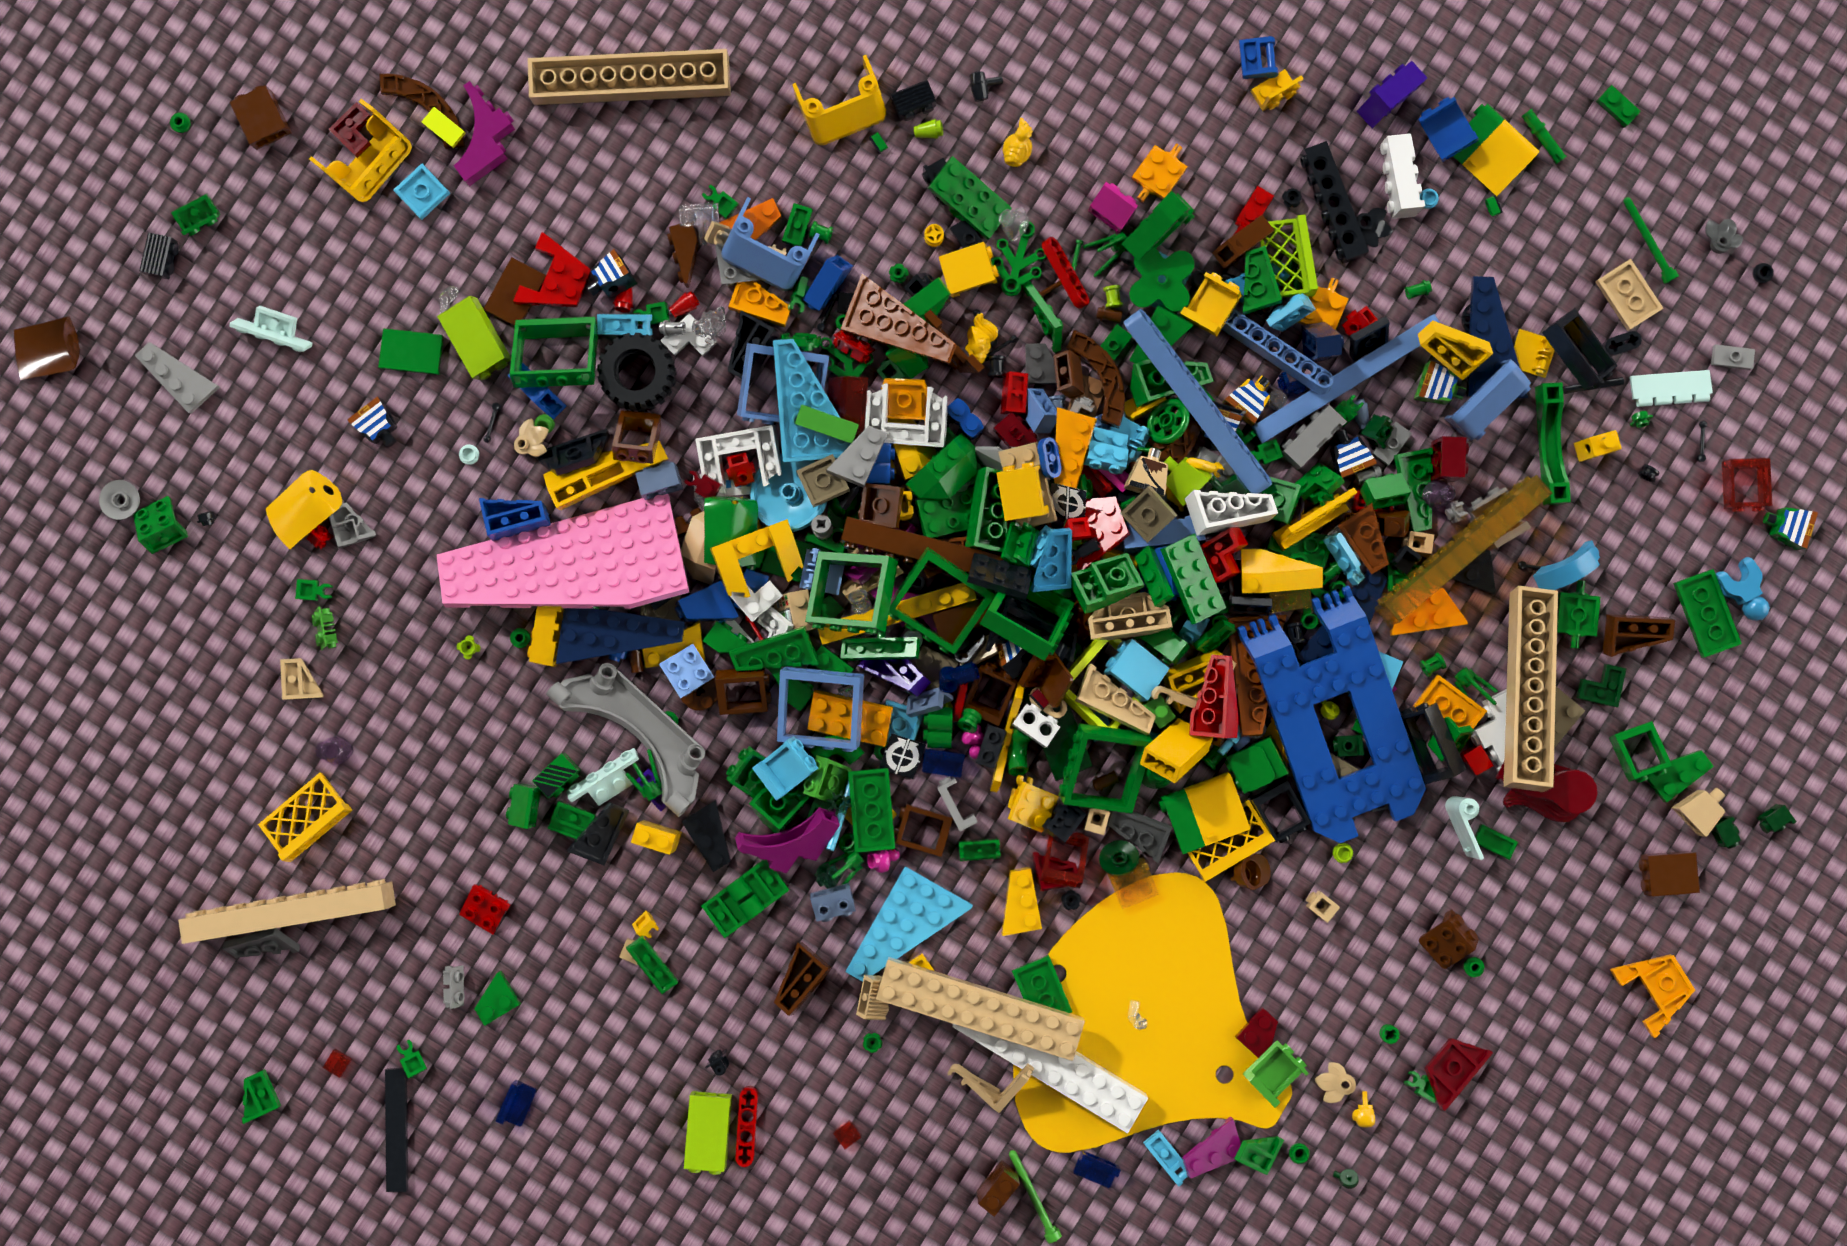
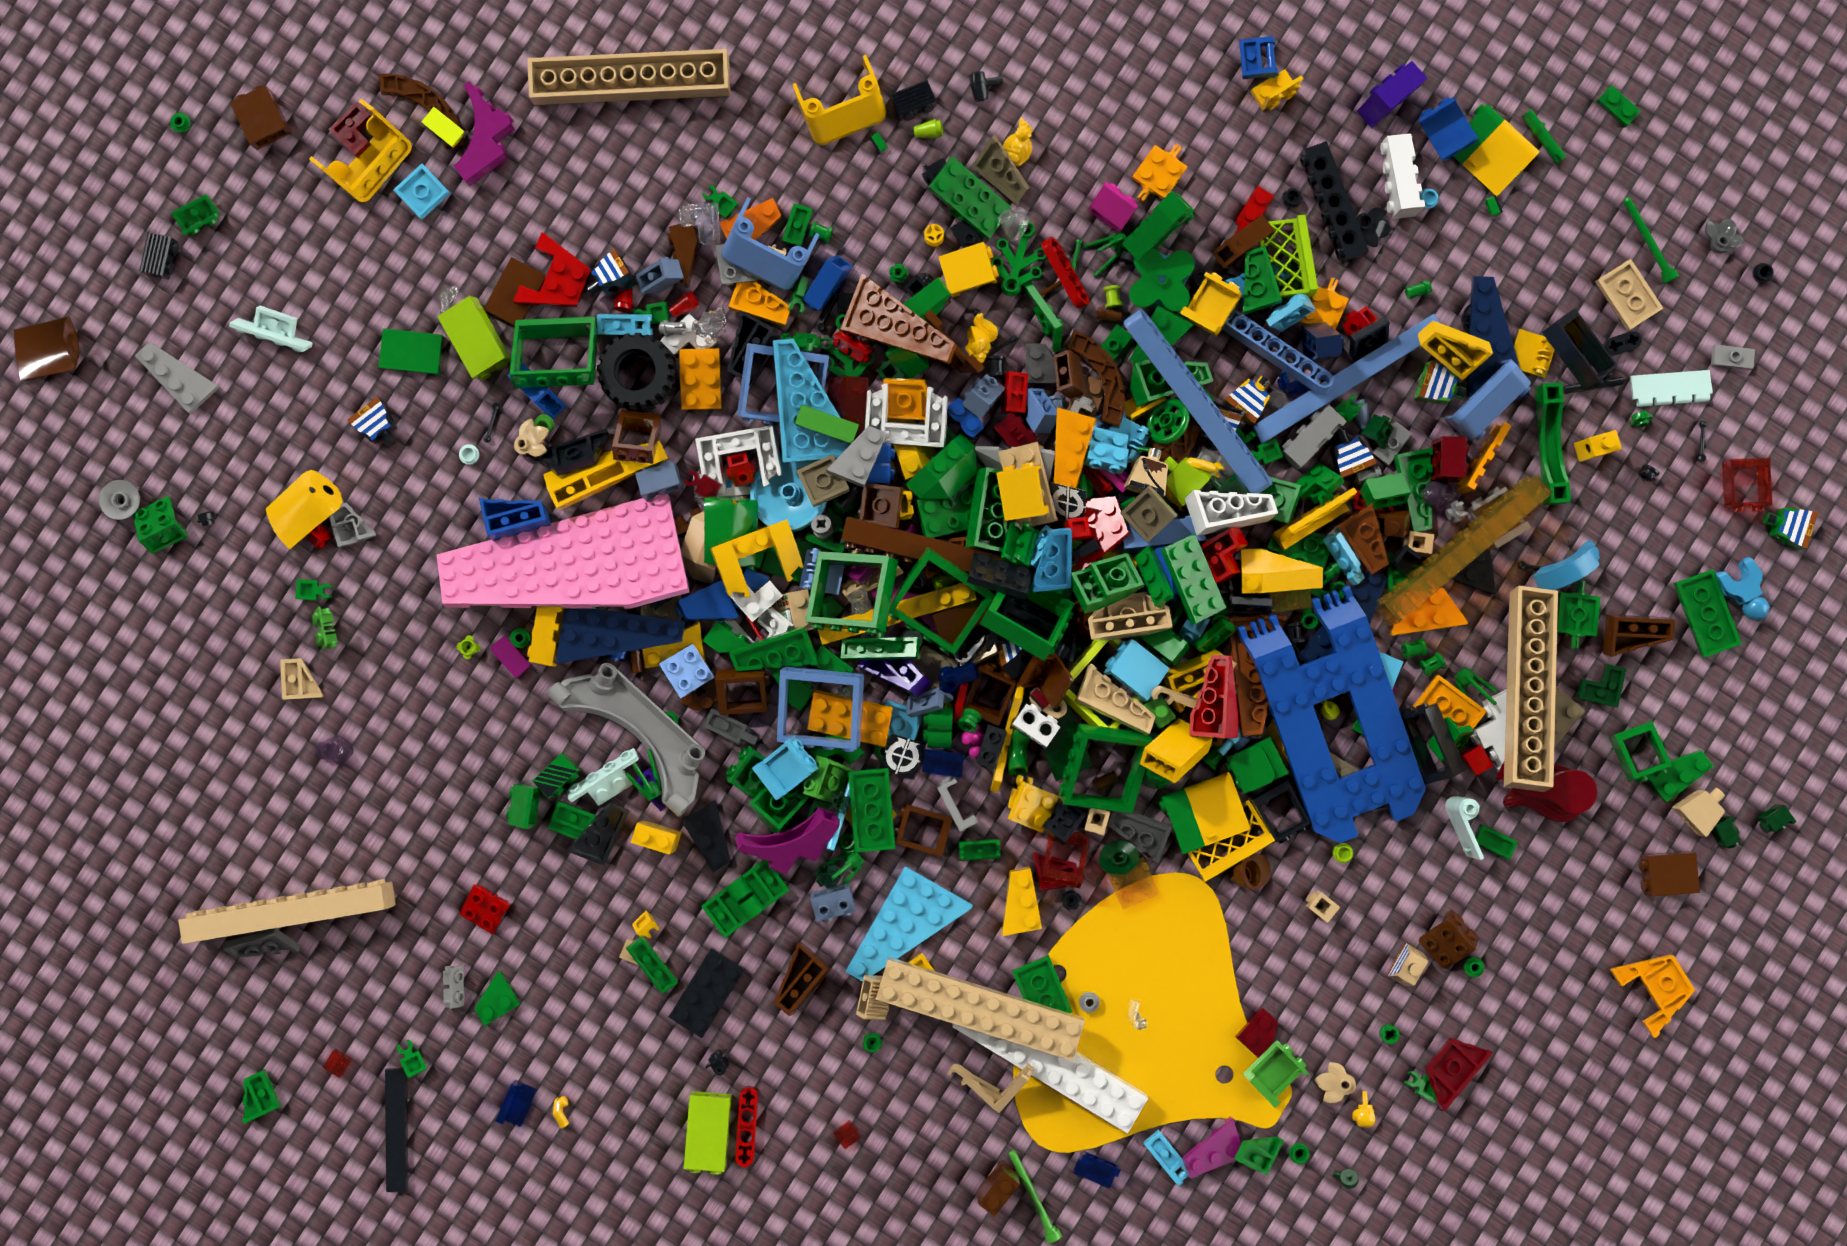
(312, 832): yellow fence -> none
(510, 657): none -> magenta tile
(558, 1113): none -> yellow arm
(659, 276): none -> sand blue brick
(700, 378): none -> light orange plate
(706, 992): none -> black plate
(717, 233): tan tile -> none
(730, 728): none -> dark grey hinge
(881, 859): dark pink animal -> none
(944, 580): none -> cone
(982, 395): none -> sand blue brick
(1000, 170): none -> dark tan wing
(1049, 458): blue plate -> none
(1089, 995): none -> light grey plate
(1356, 745): dark green brick -> none
(1408, 966): none -> tan torso
(1414, 648): none -> green bush
(1486, 455): none -> light orange wing

